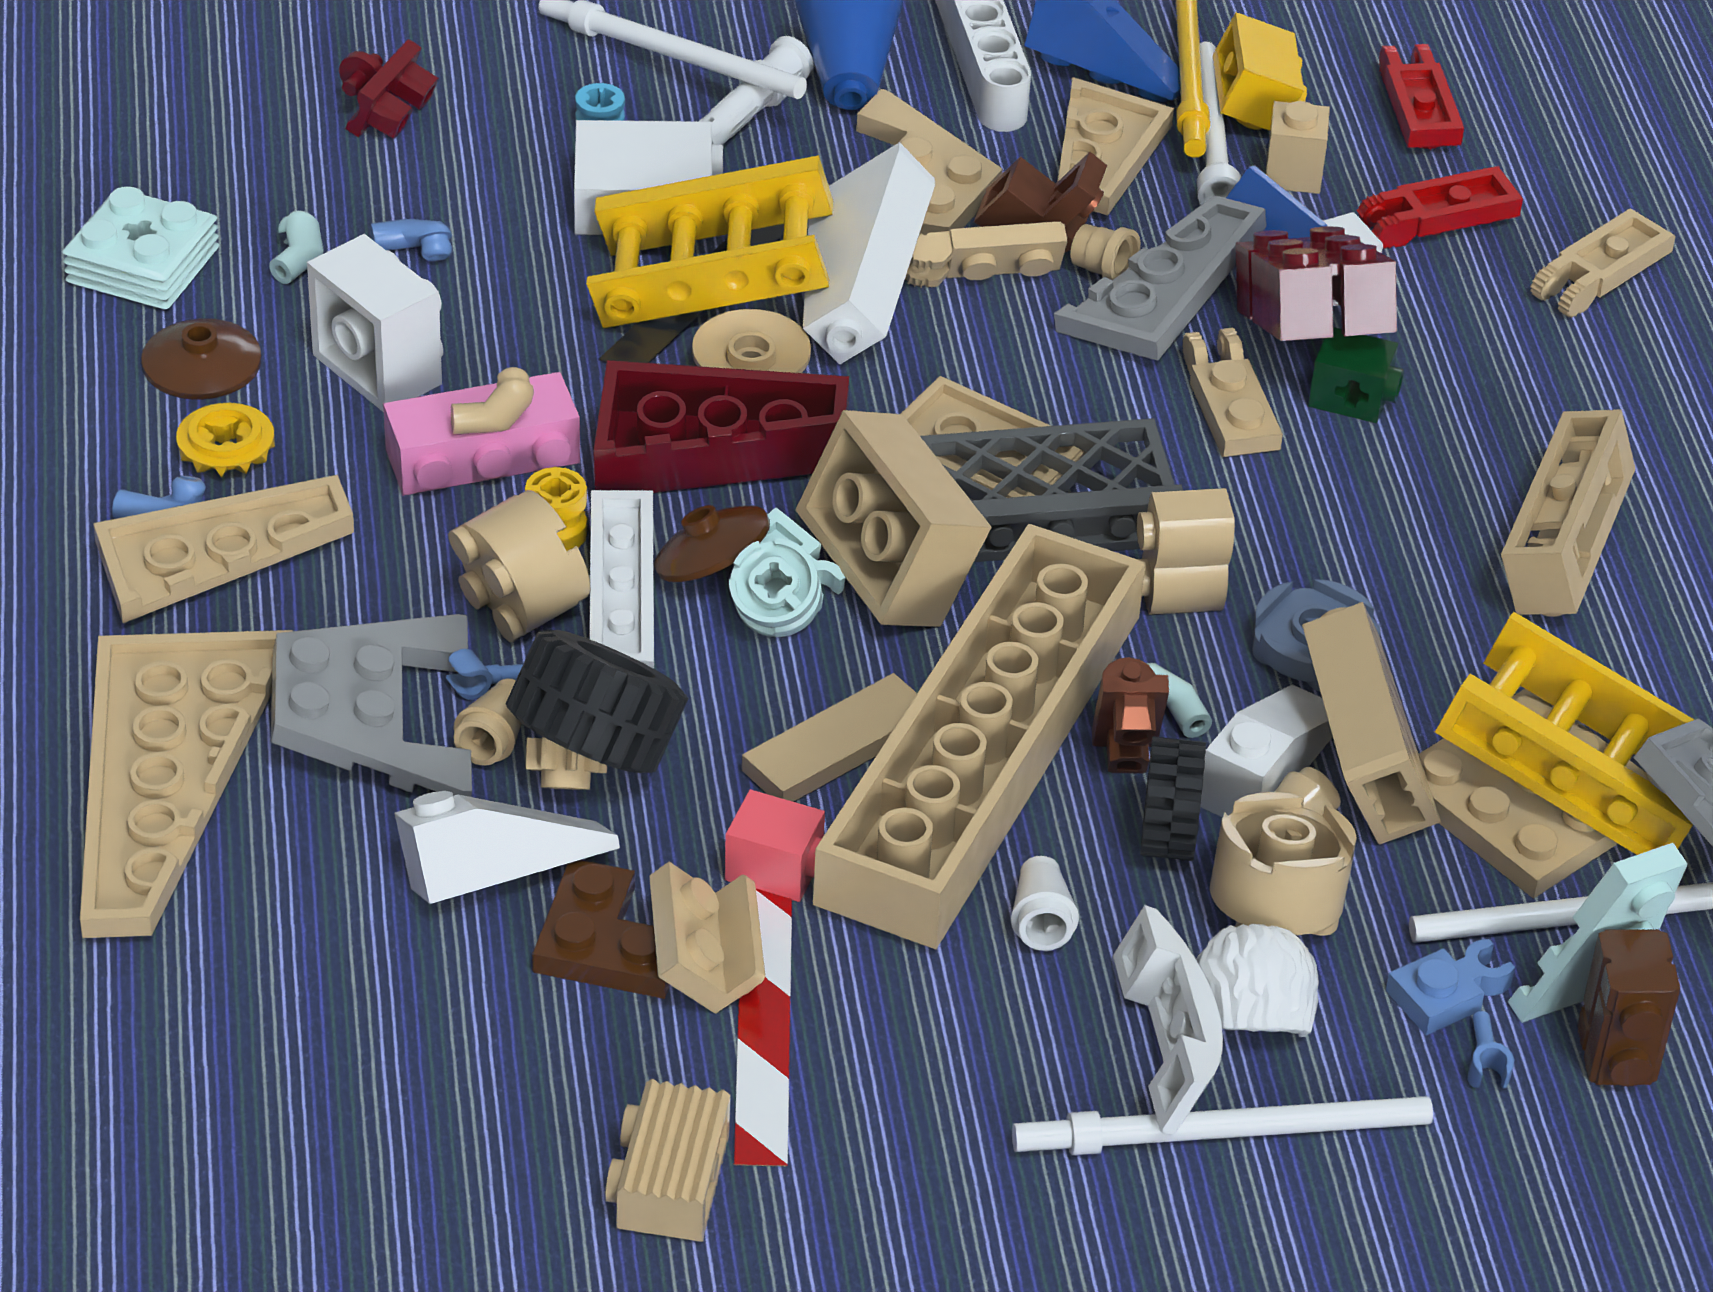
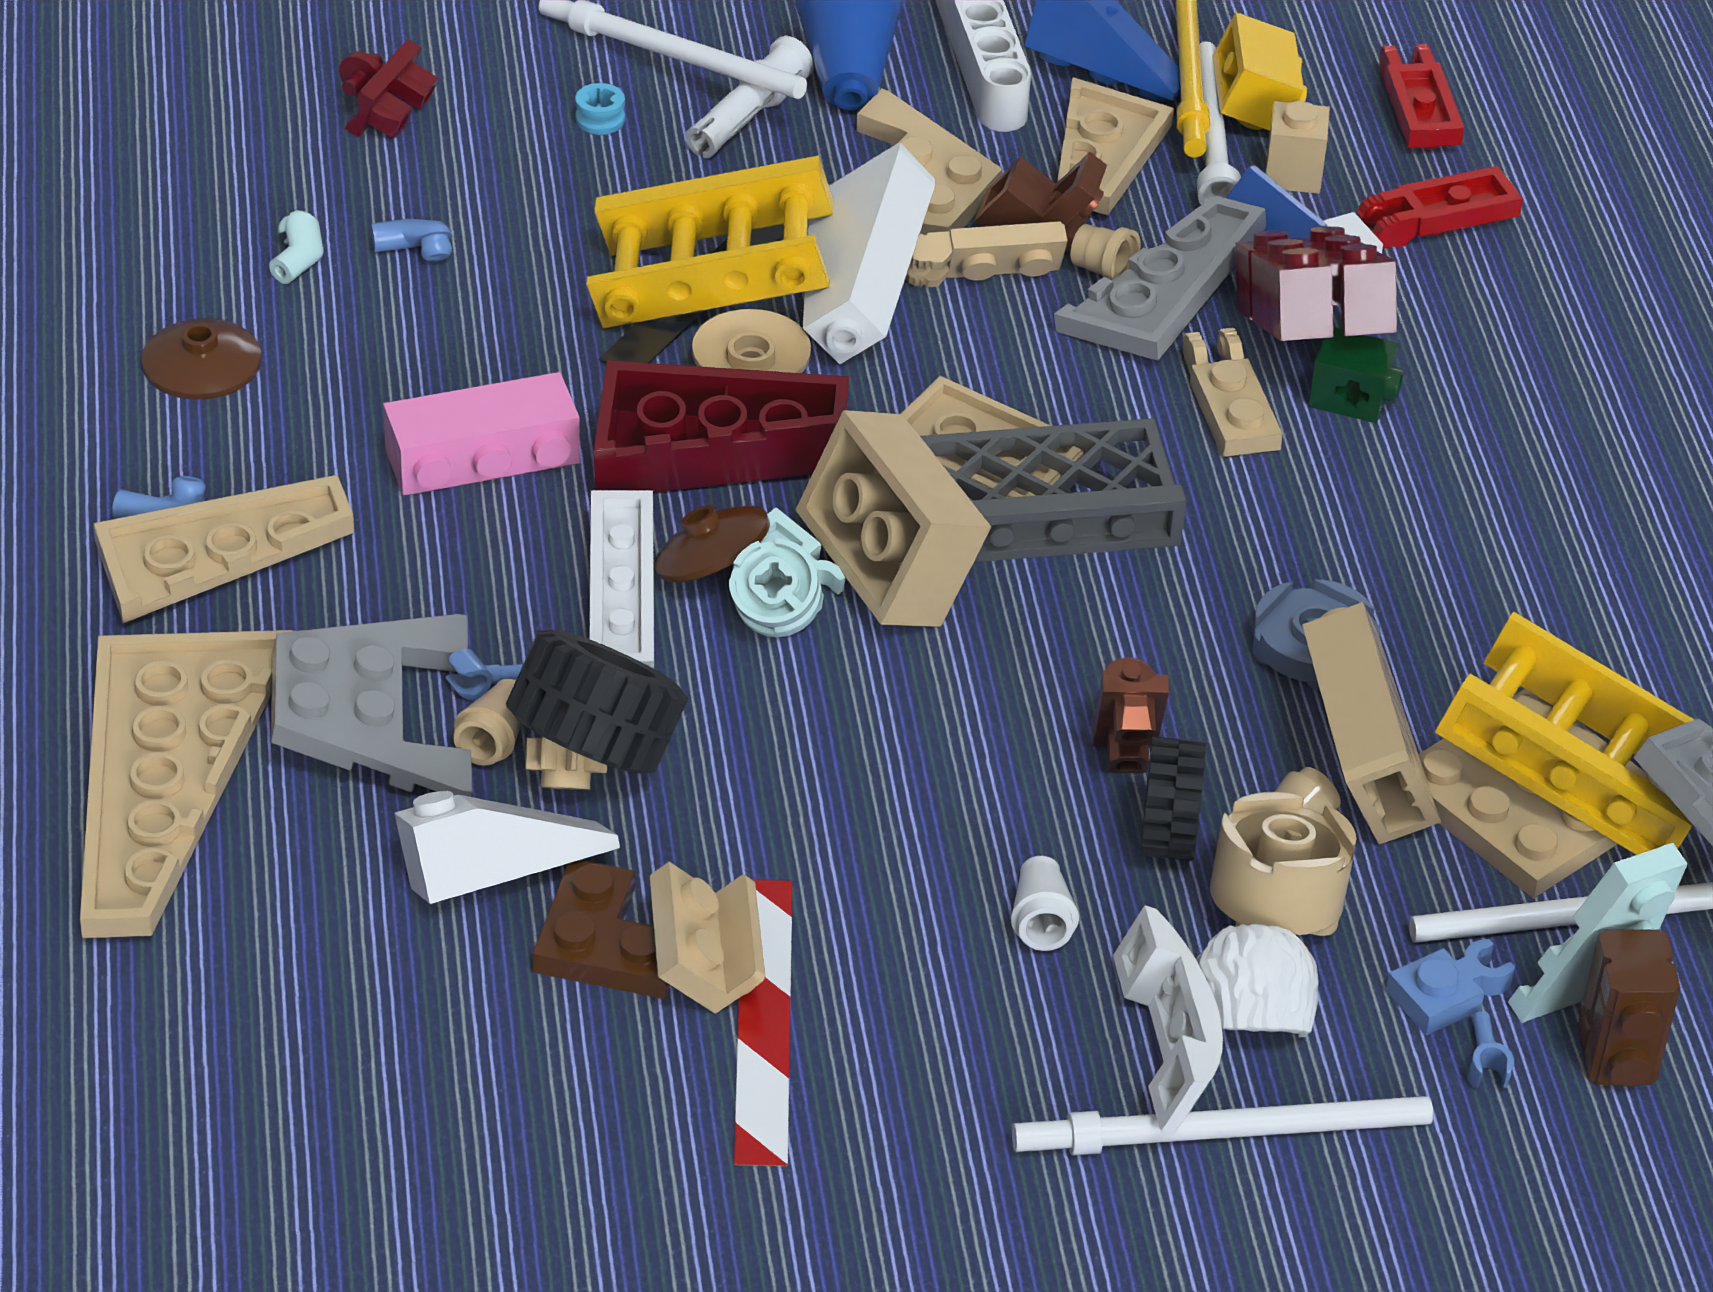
(141, 248): light aqua brick -> none
(222, 423): yellow gear -> none
(375, 322): white brick -> none
(501, 408): tan arm -> none
(519, 564): tan brick -> none
(568, 497): yellow wheel -> none
(636, 156): white brick -> none
(671, 1160): tan brick -> none
(774, 844): coral brick -> none
(829, 741): tan tile -> none
(978, 737): tan brick -> none
(1185, 705): light aqua arm -> none
(1186, 550): tan brick -> none
(1263, 747): white slope -> none
(1572, 510): tan brick -> none
(1602, 261): tan hinge -> none

